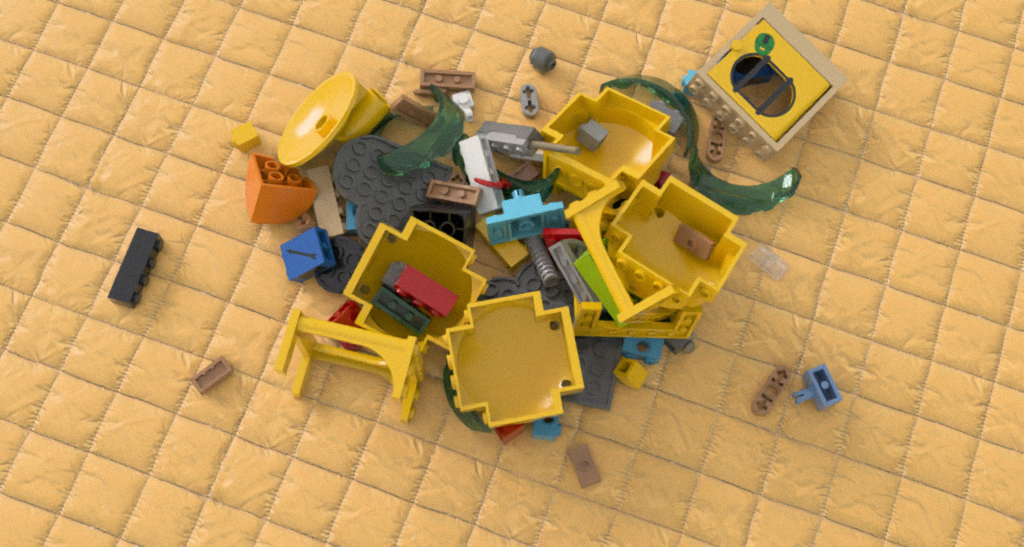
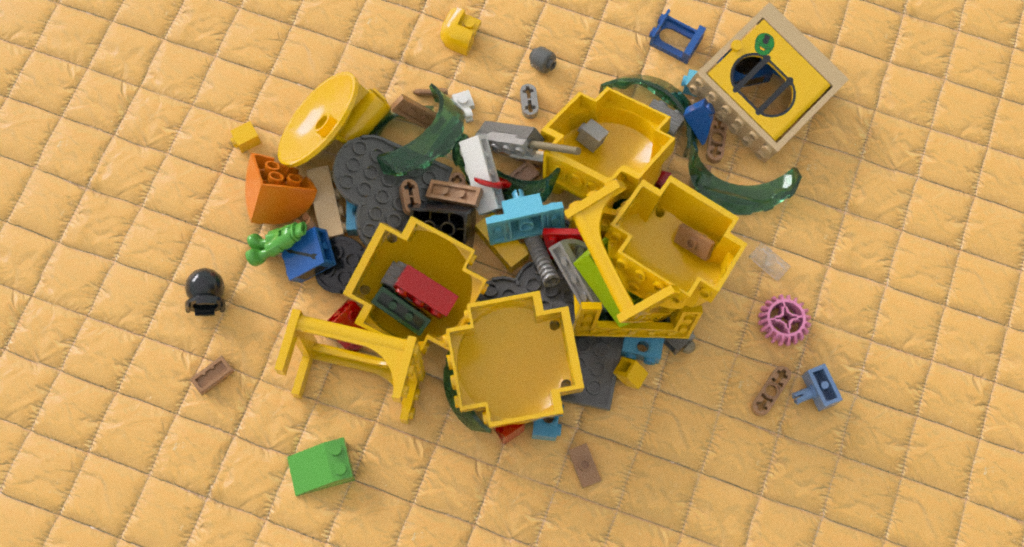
(135, 268): black brick -> none
(204, 291): none -> black tile
(274, 243): none -> bright green piece
(321, 467): none -> bright green slope
(404, 195): none -> medium nougat beam
(448, 79): medium nougat plate -> none
(459, 31): none -> yellow brick
(668, 22): none -> blue panel
(700, 118): none -> blue slope
(798, 317): none -> bright pink gear

